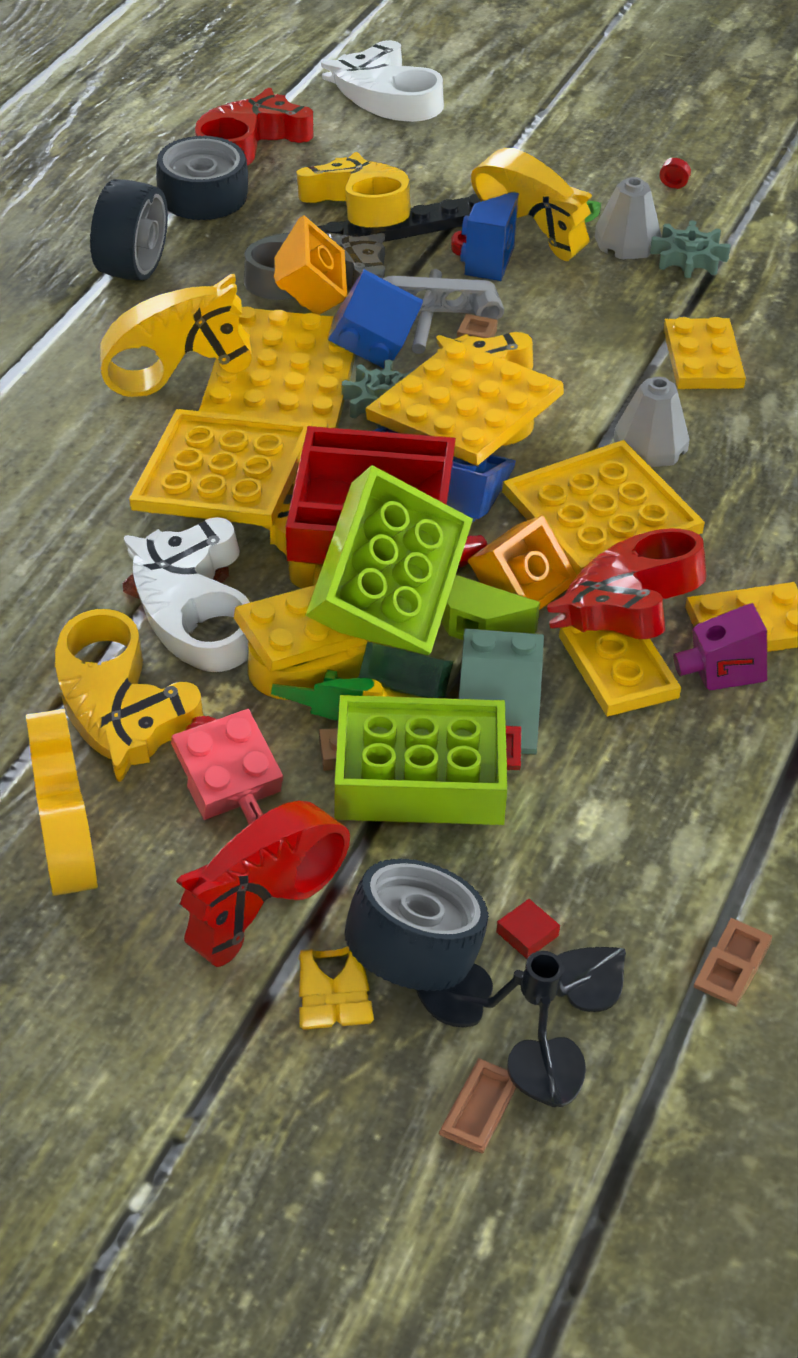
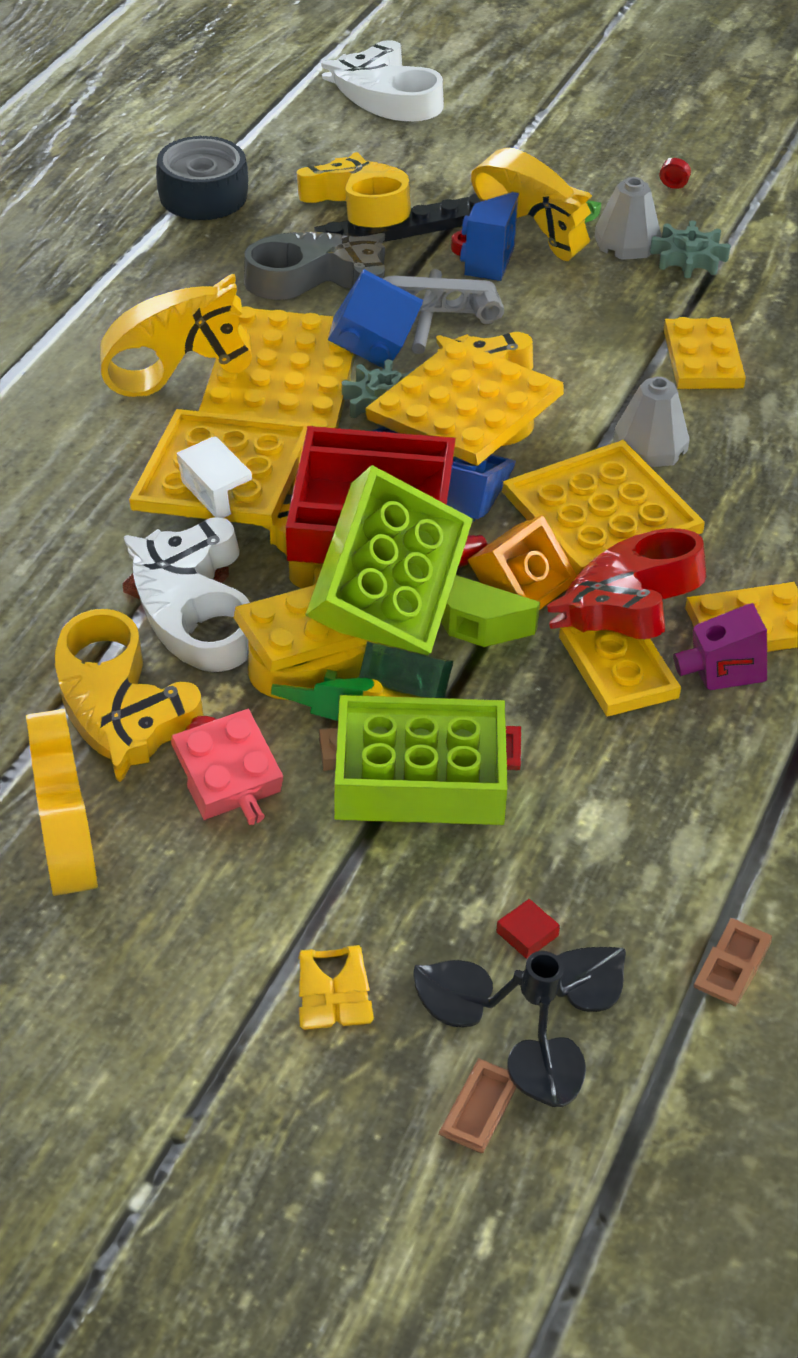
(128, 229): black wheel -> none
(210, 472): none -> white panel
(257, 119): red animal -> none
(278, 855): red animal -> none
(311, 267): light orange slope -> none
(416, 924): black wheel -> none
(477, 326): medium nougat tile -> none
(507, 669): sand green slope -> none

